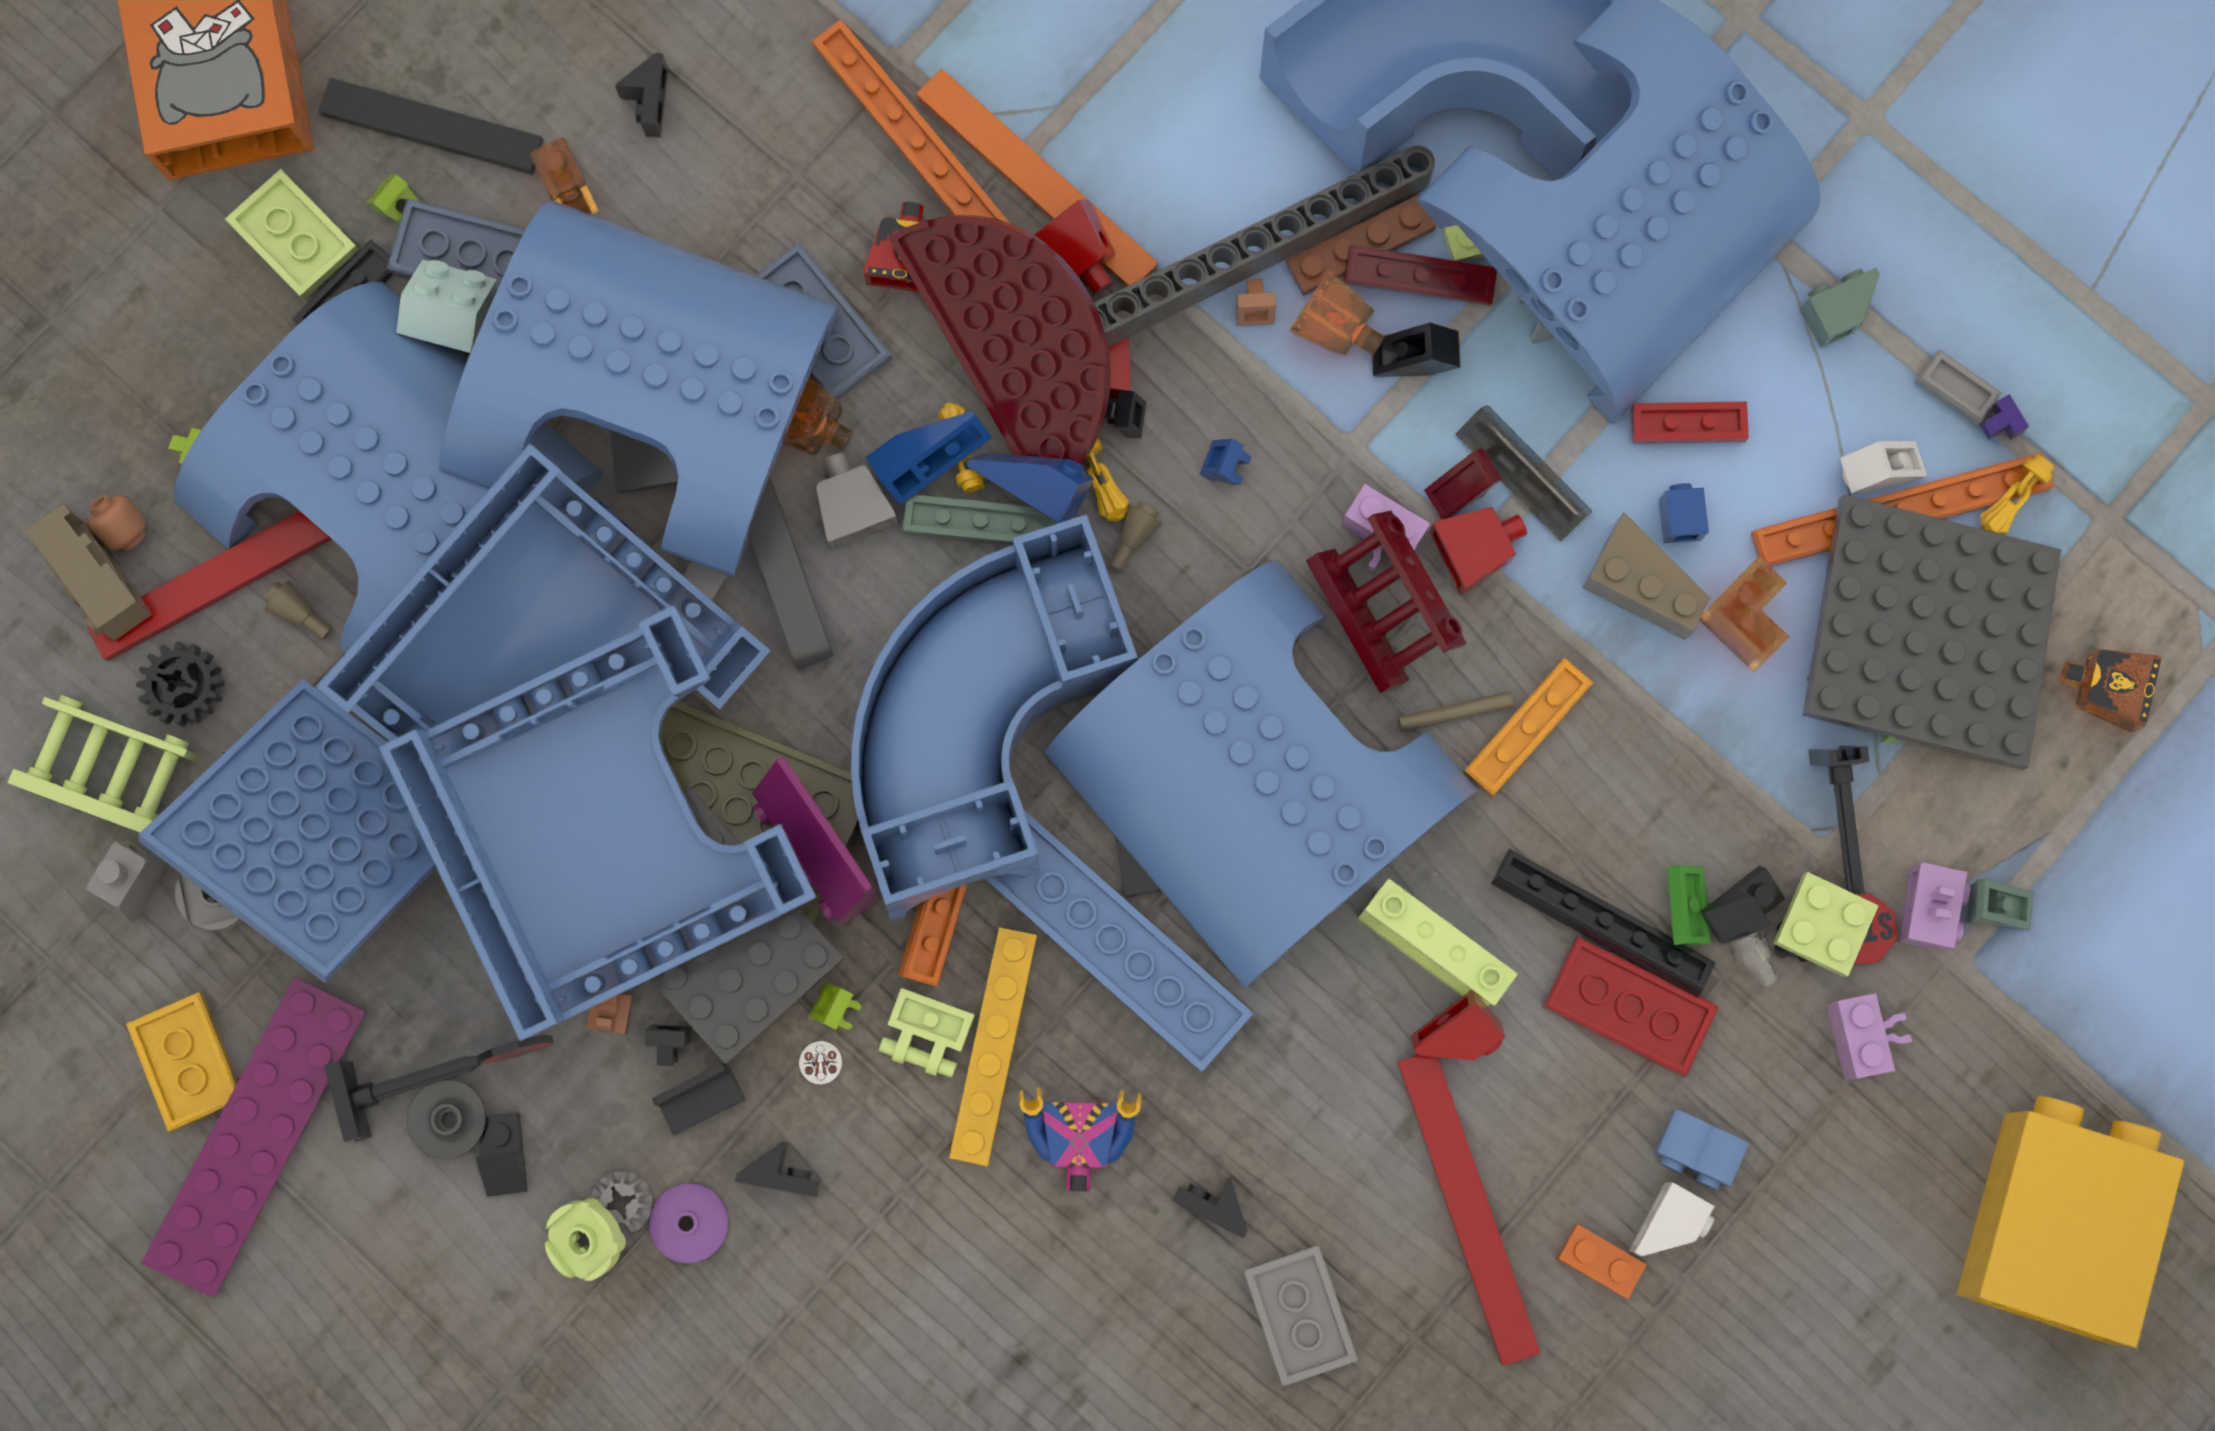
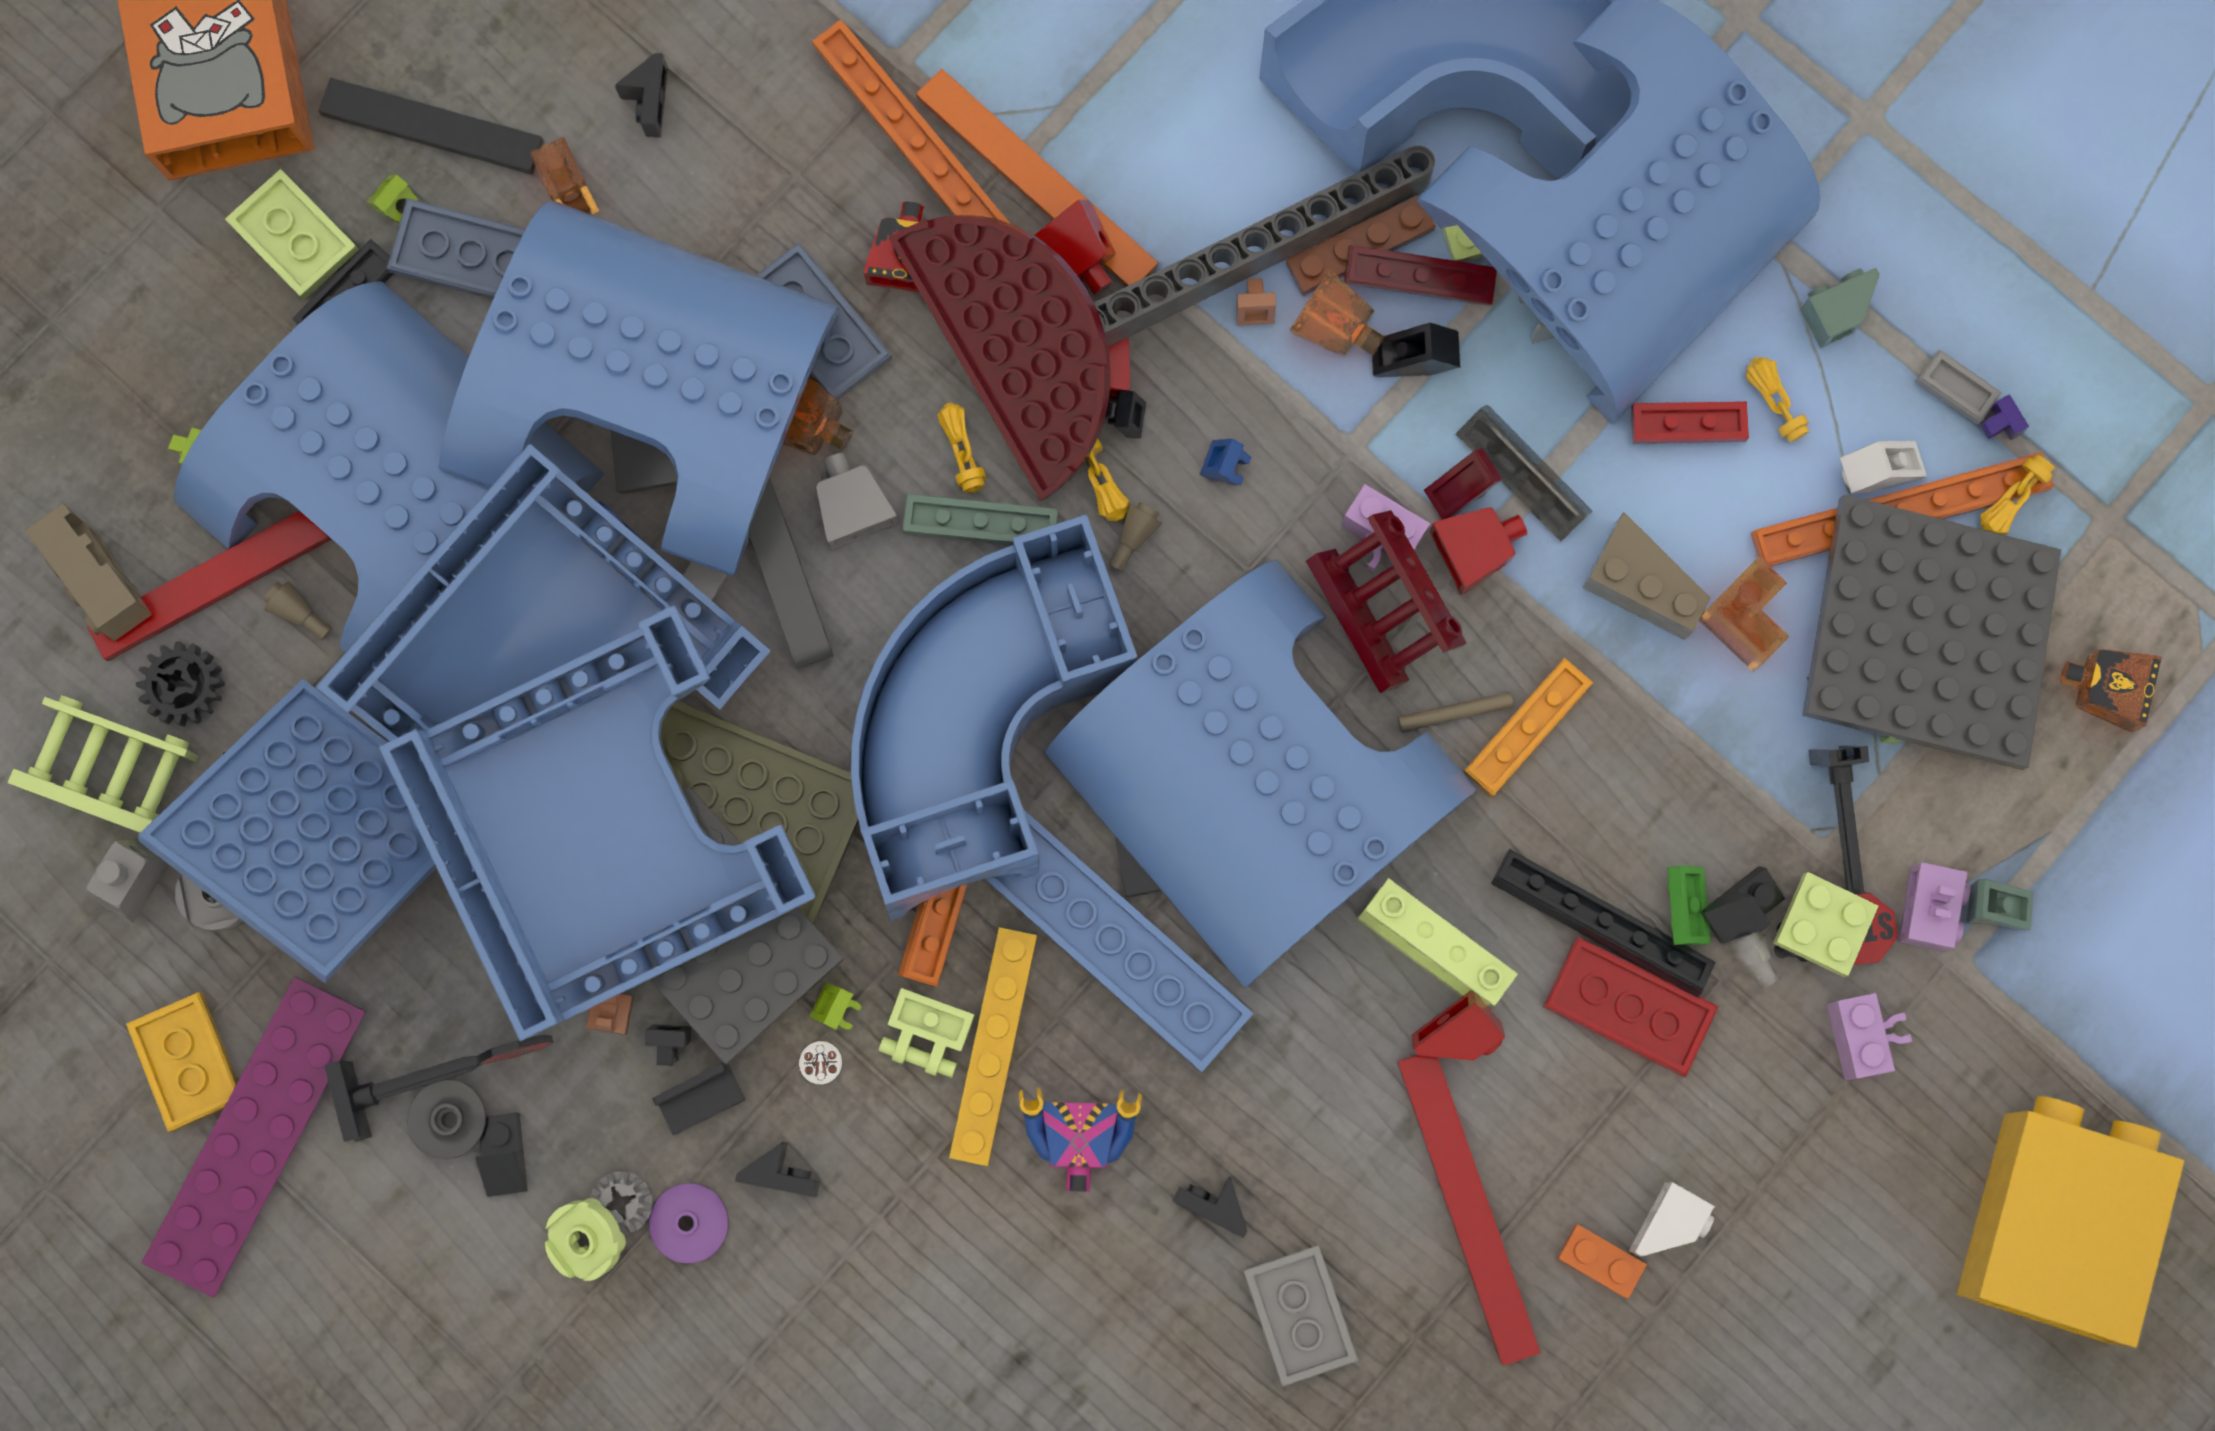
(116, 522): nougat head -> none
(445, 305): light aqua brick -> none
(817, 846): magenta slope -> none
(925, 453): blue slope -> none
(1044, 483): blue slope -> none
(1683, 514): blue brick -> none
(1701, 1149): medium blue brick -> none
(1765, 378): none -> yellow piece

